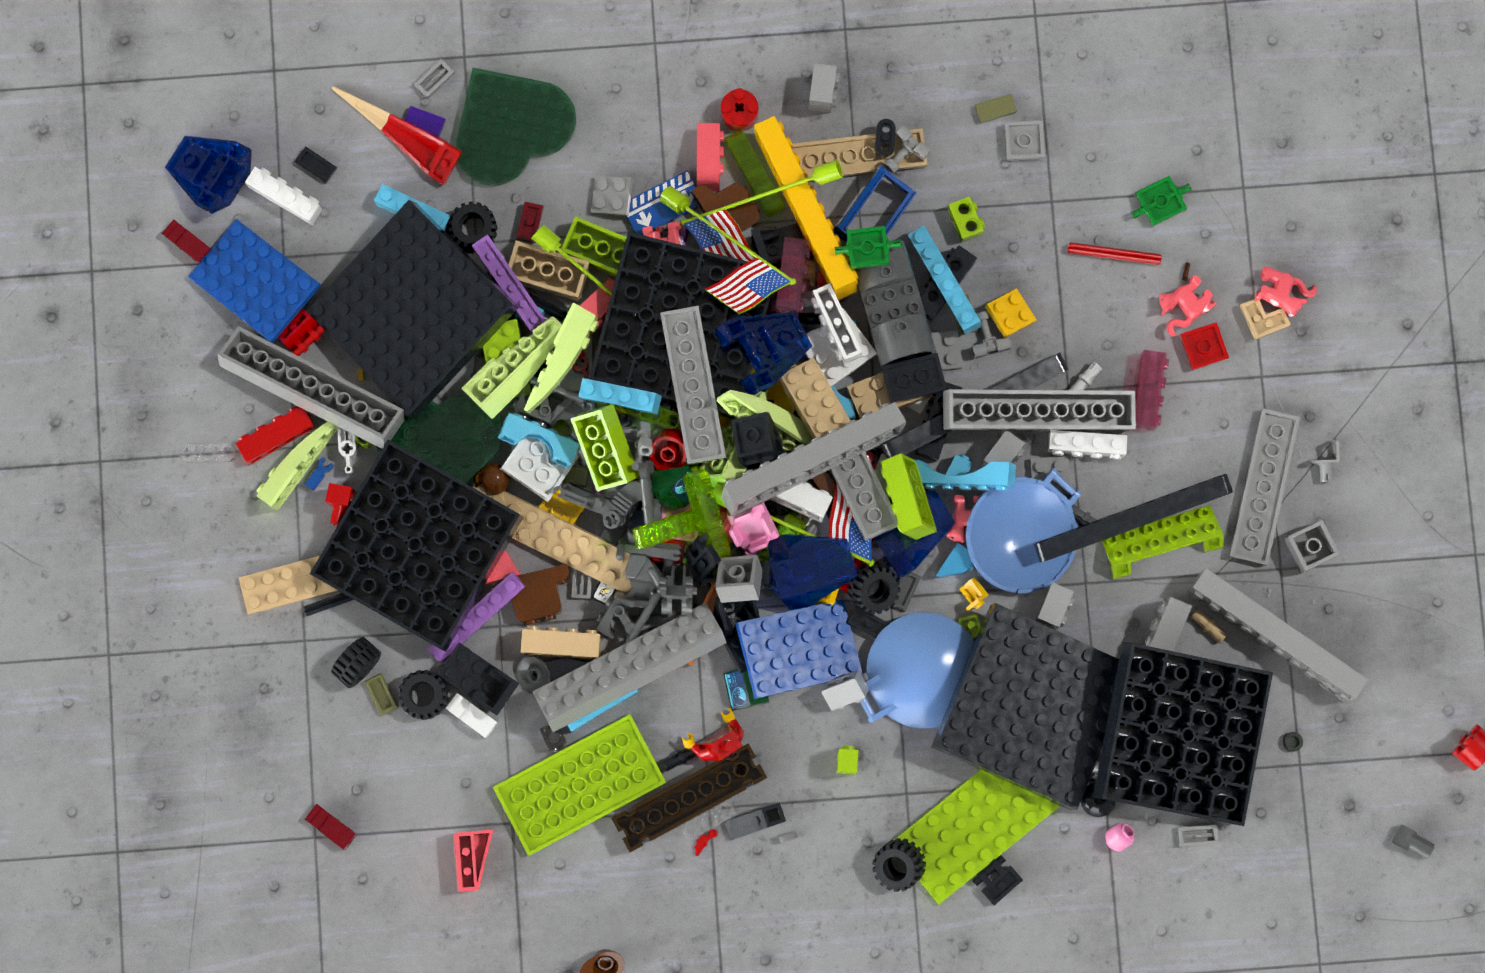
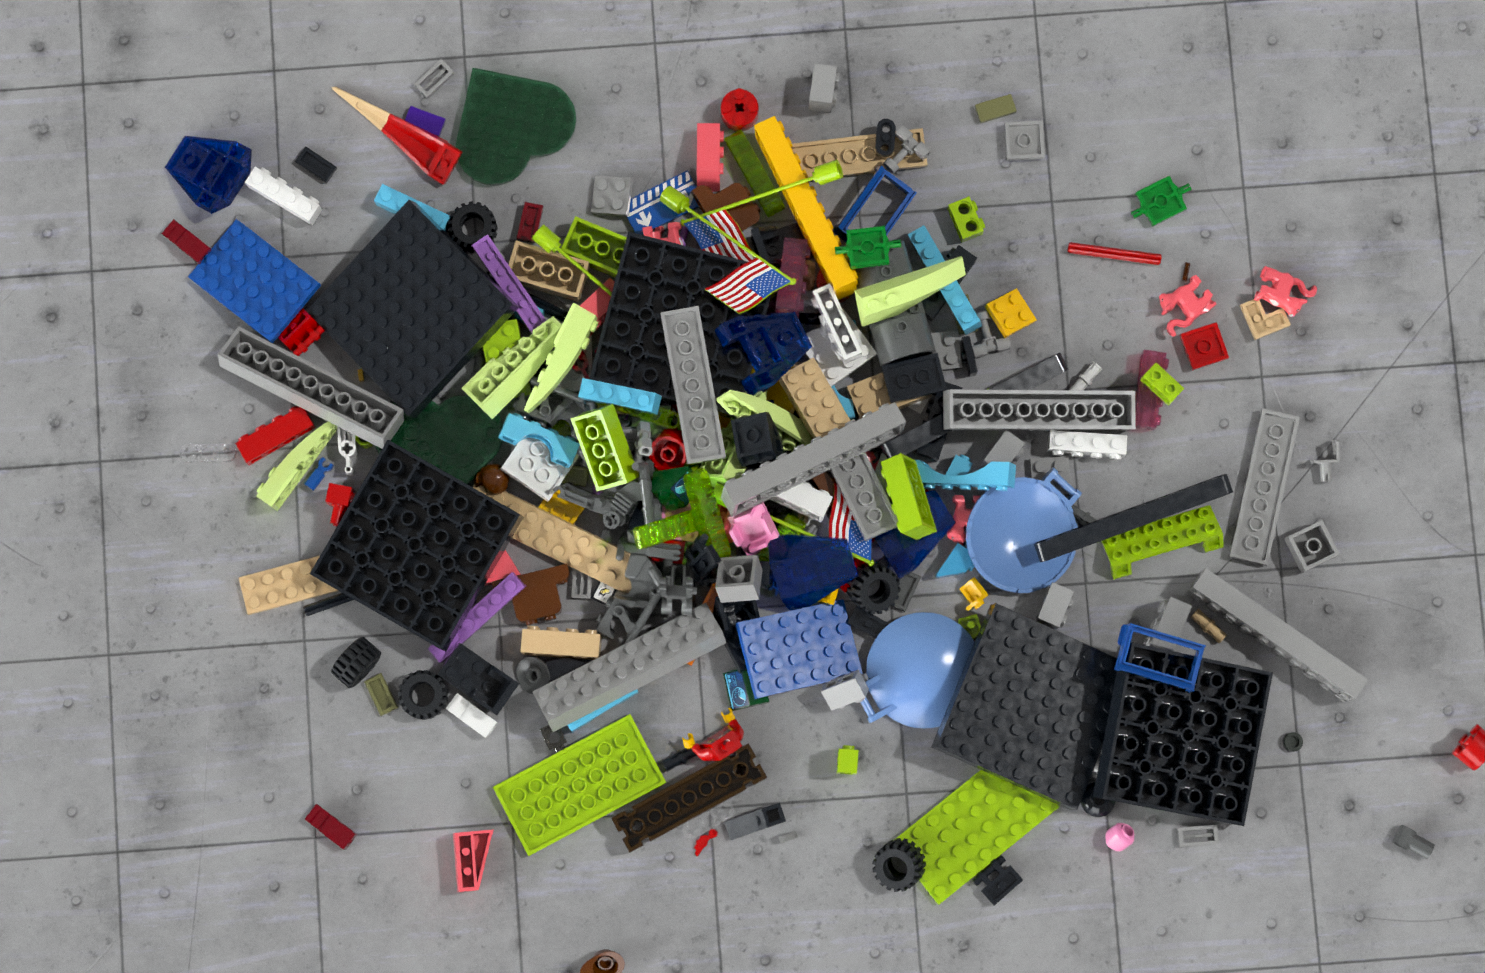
(902, 292): none -> yellowish green wedge
(968, 356): none -> black plate
(1124, 640): none -> blue piece
(1162, 384): none -> lime brick

